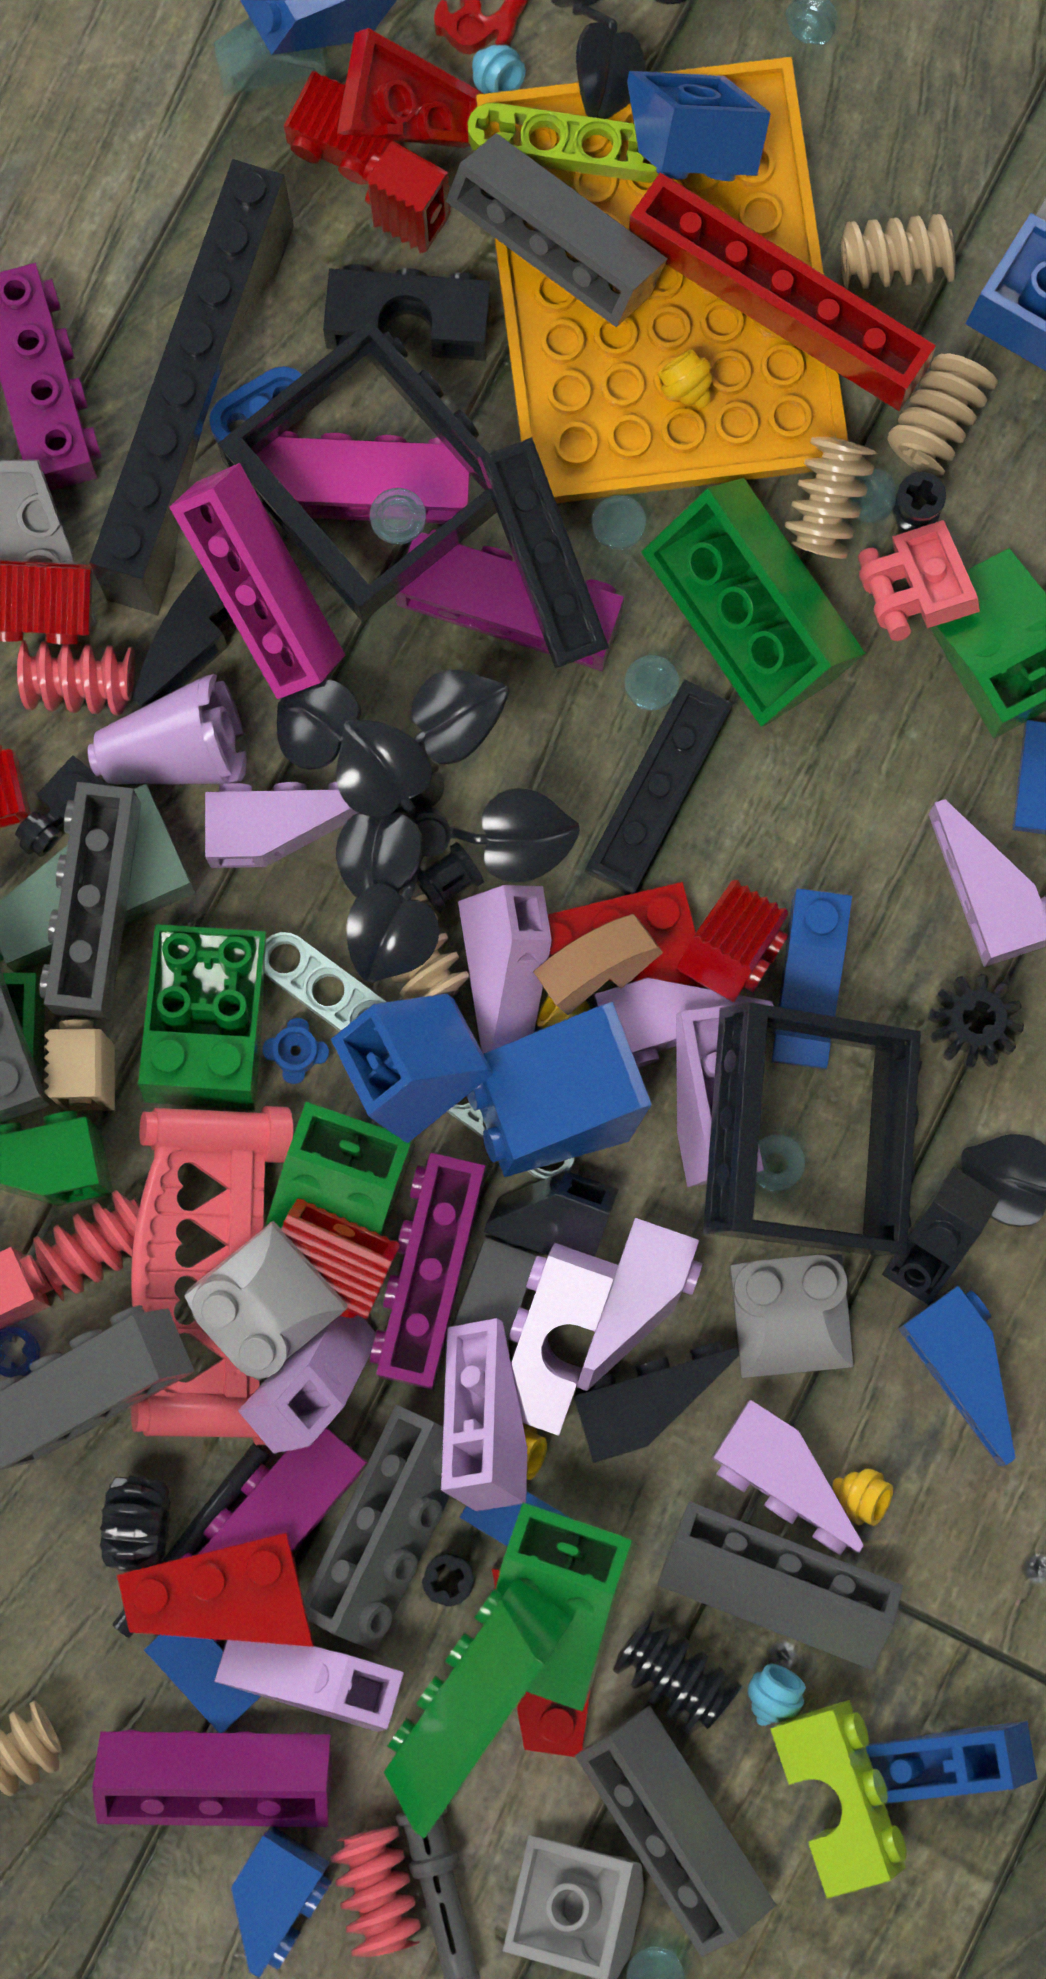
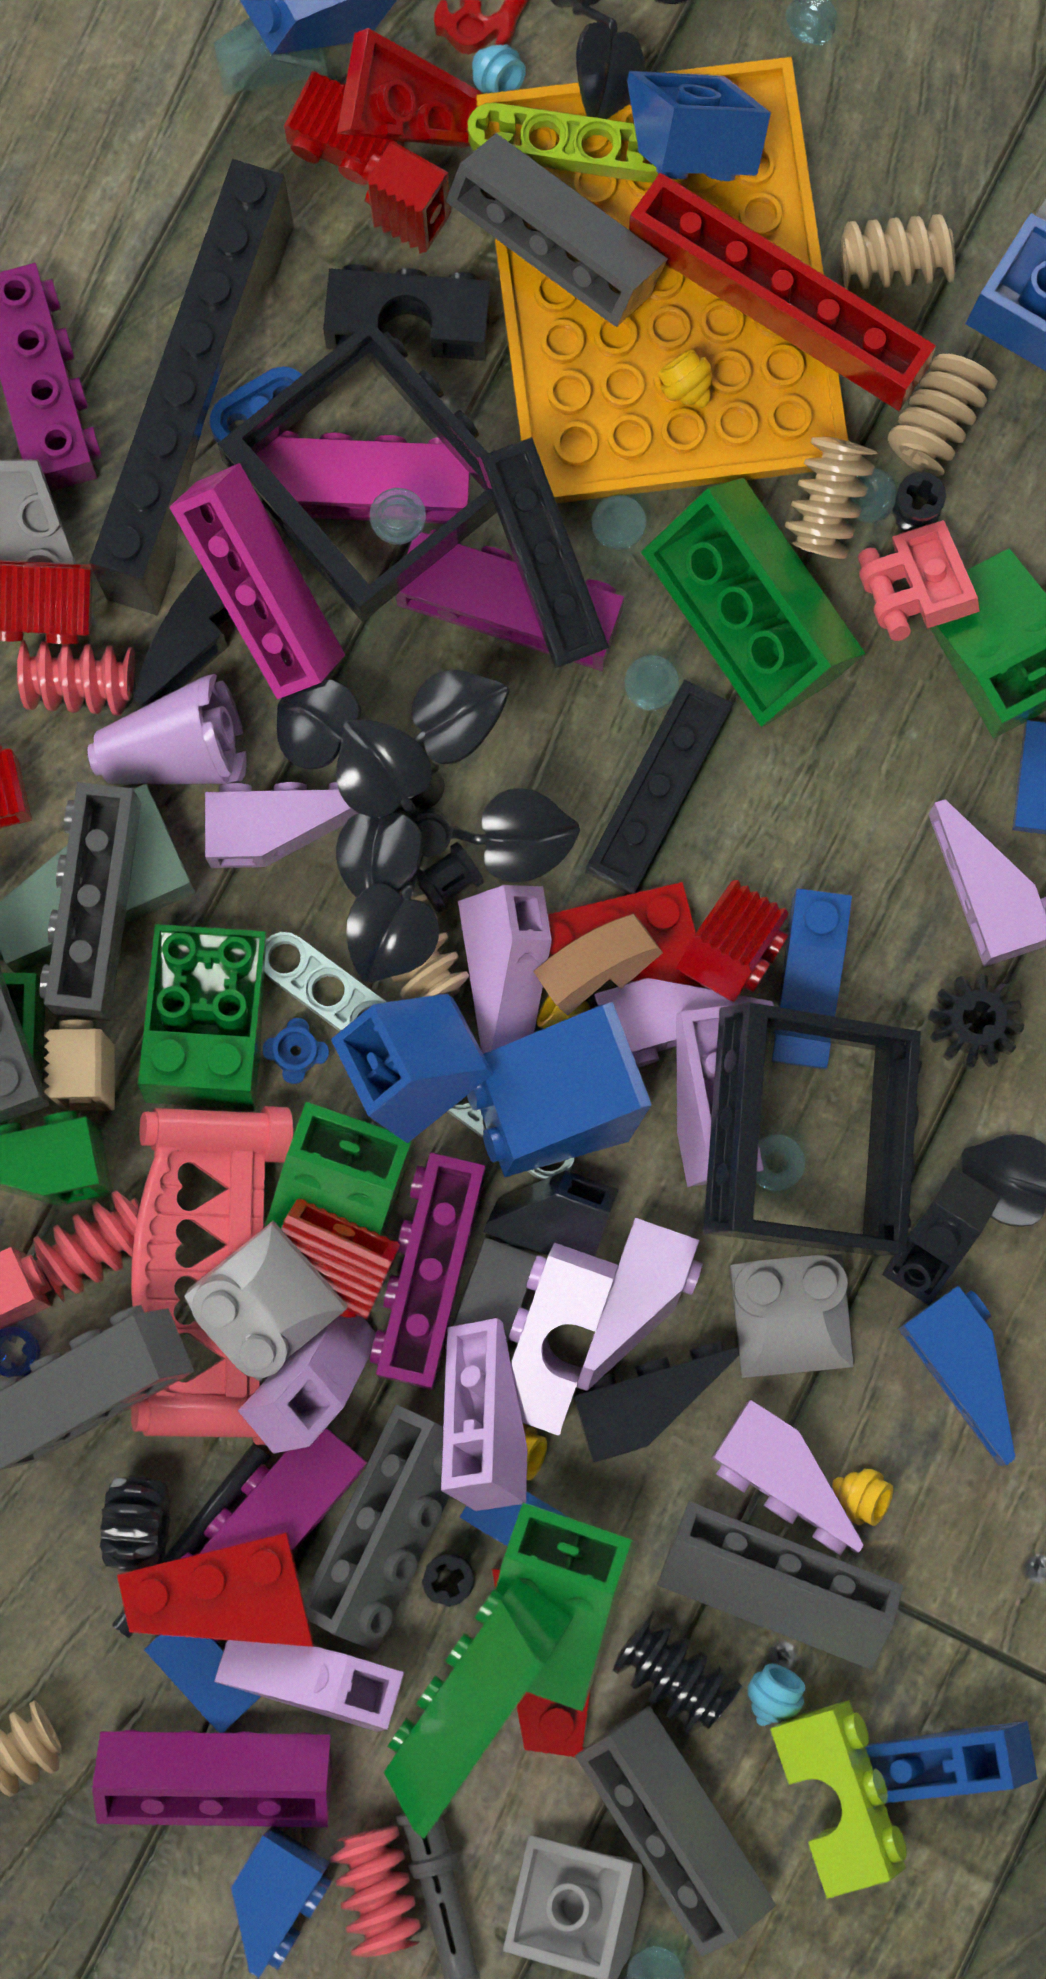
(40, 832): black plate -> none

